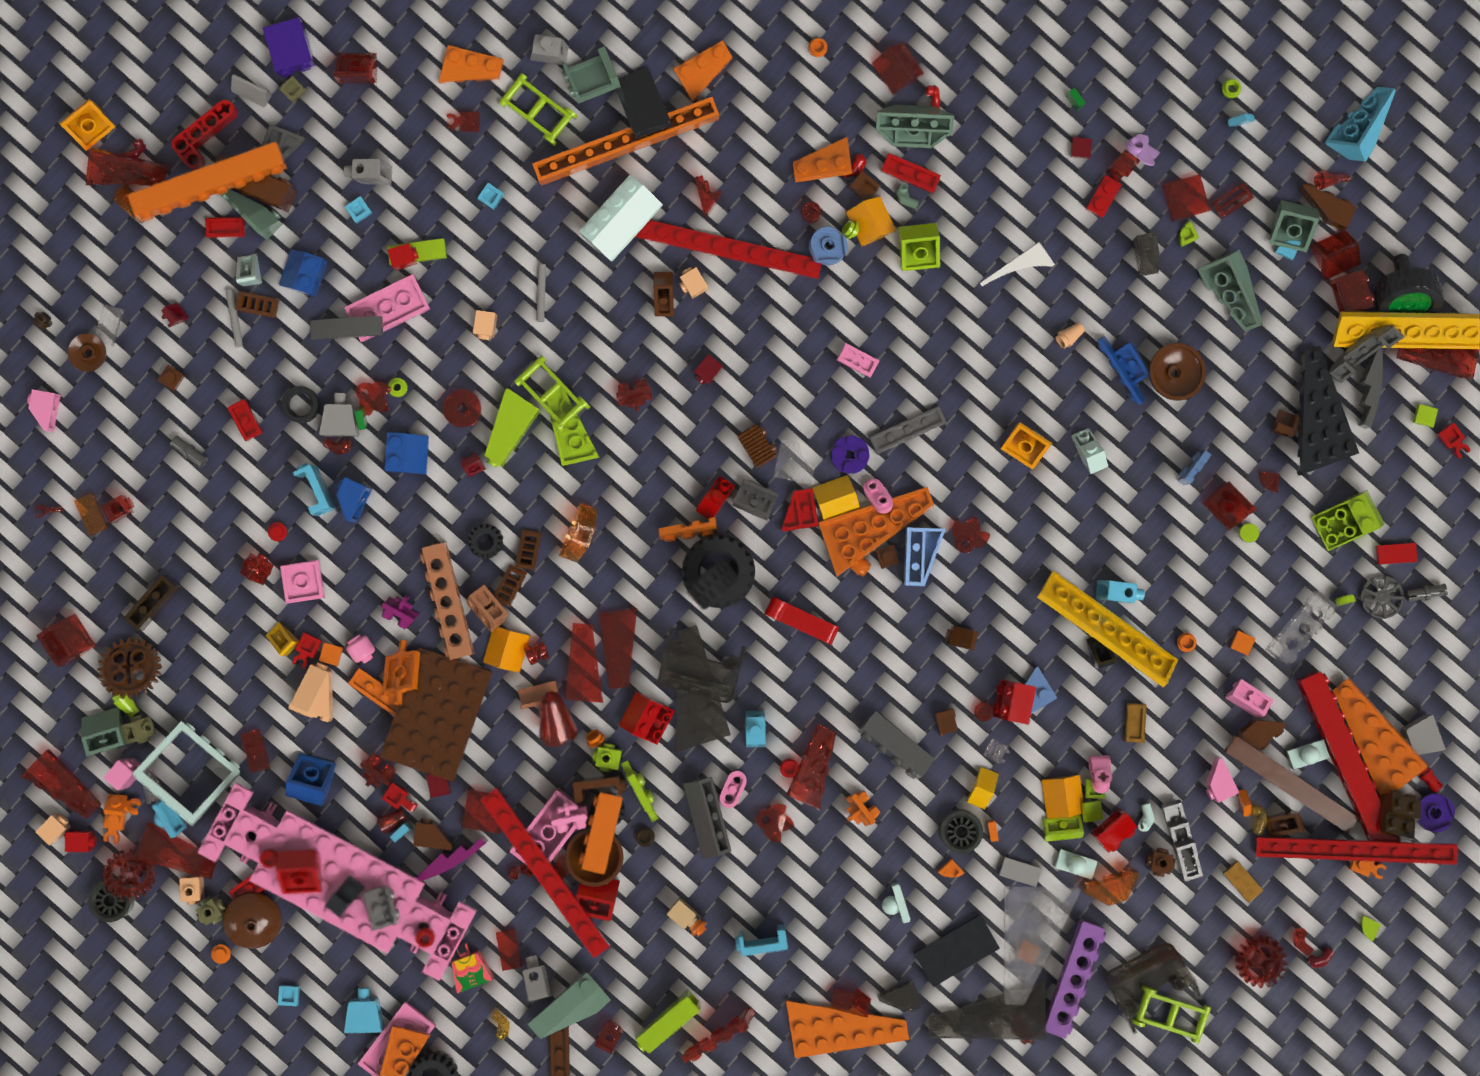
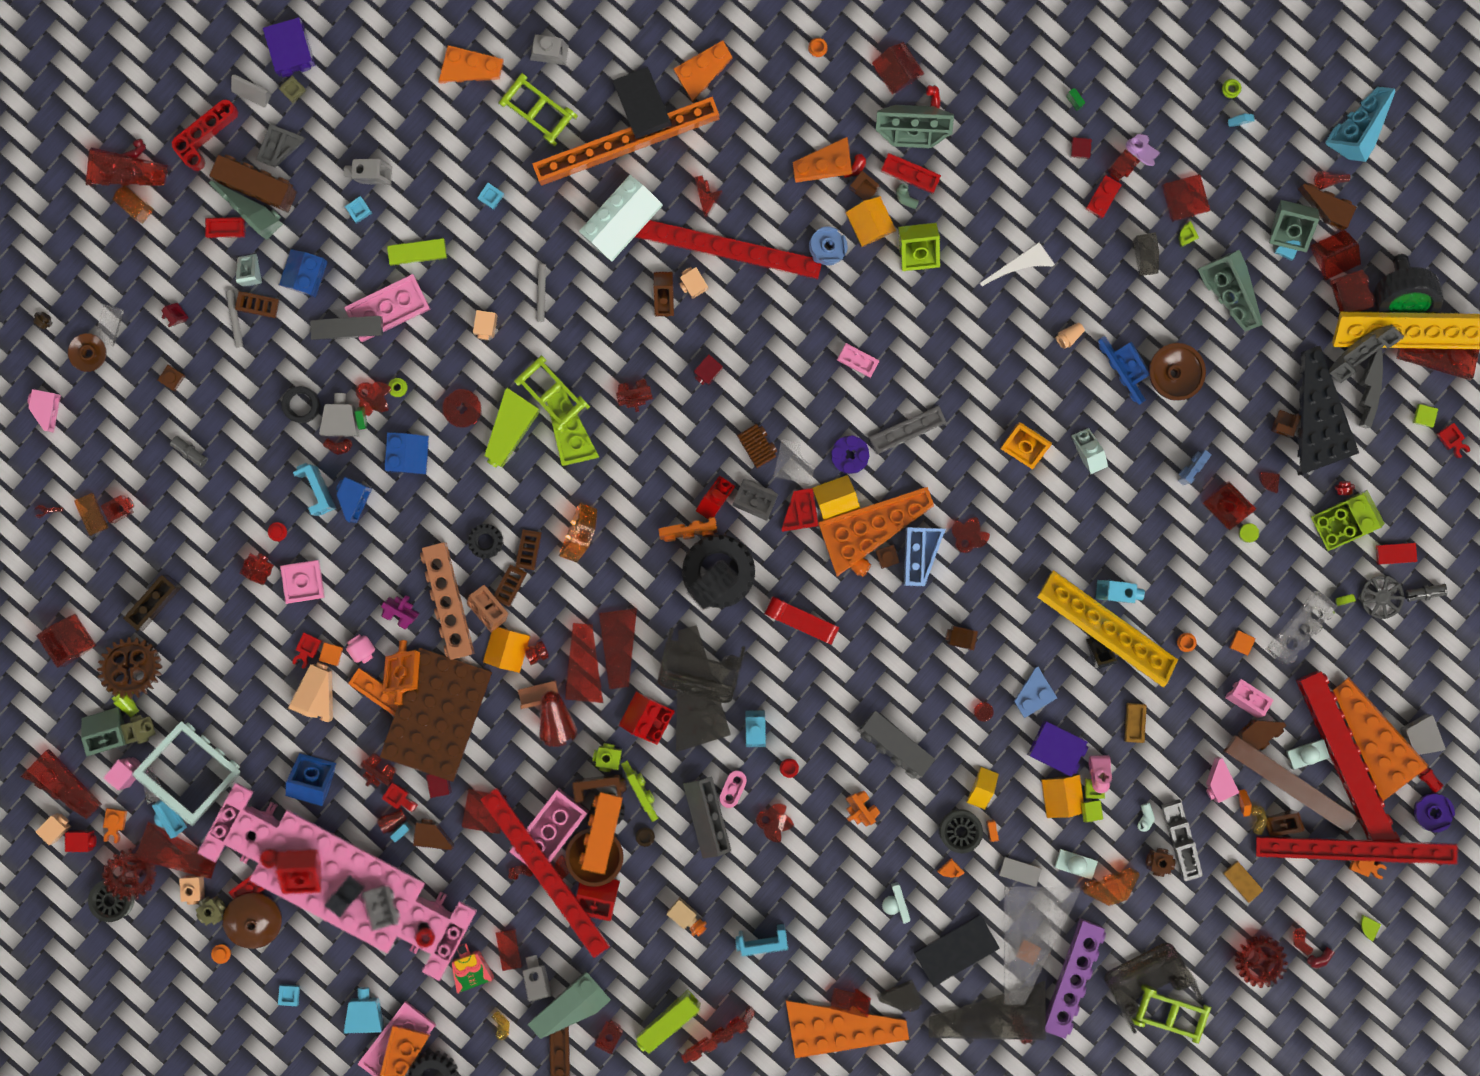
(87, 124): light orange slope -> none
(119, 804): orange plate -> none
(207, 181): orange brick -> none
(245, 420): red plate -> none
(255, 750): clear red slope -> none
(282, 639): yellow slope -> none
(356, 68): clear red slope -> none
(403, 256): red brick -> none
(445, 862): magenta slope -> none
(467, 122): clear red plate -> none
(472, 464): dark red tile -> none
(568, 814): bright pink hips -> none
(591, 77): sand green panel -> none
(594, 738): orange plate -> none
(811, 216): clear red wheel -> none
(812, 771): clear red wing -> none
(850, 229): lime plate -> none
(877, 494): bright pink plate -> none
(945, 721): reddish brown panel -> none
(996, 751): clear tile -> none
(1014, 701): red slope -> none
(1058, 748): none -> dark purple panel
(1063, 828): lime slope -> none
(1114, 830): red slope -> none
(1219, 208): clear red tile -> none
(1345, 488): none -> red plate
(1399, 814): dark brown plate -> none

